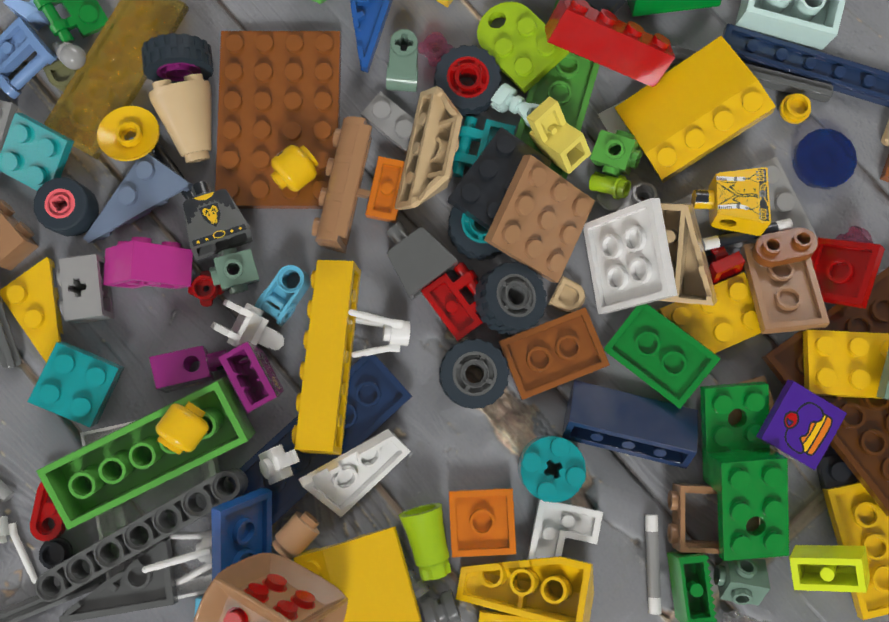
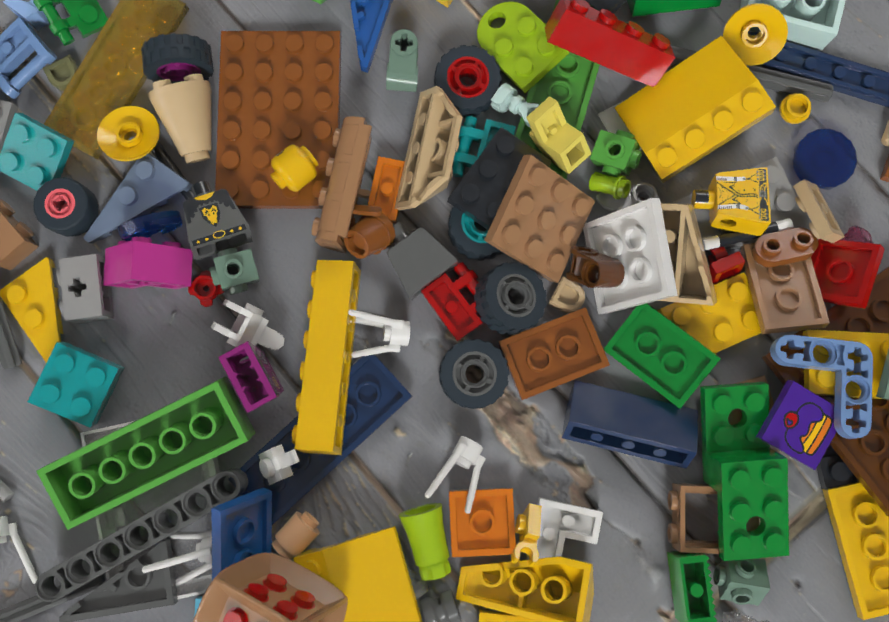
(42, 512): red plate -> none
(55, 552): black plate -> none
(69, 54): light grey bar -> none
(150, 224): none -> clear blue tile
(173, 372): magenta torso -> none
(182, 427): yellow head -> none
(282, 295): medium azure piece -> none
(356, 472): white wing -> none
(370, 233): none -> dark orange piece
(389, 120): light grey plate -> none
(437, 40): clear pink plate -> none
(464, 454): none -> white plant
(528, 528): none -> yellow plate
(569, 474): teal brick -> none
(594, 268): none -> reddish brown piece
(653, 564): light grey bar -> none
(762, 46): none -> yellow dish
(812, 201): none -> tan plate
(830, 568): neon yellow brick -> none
(840, 364): none -> medium blue beam

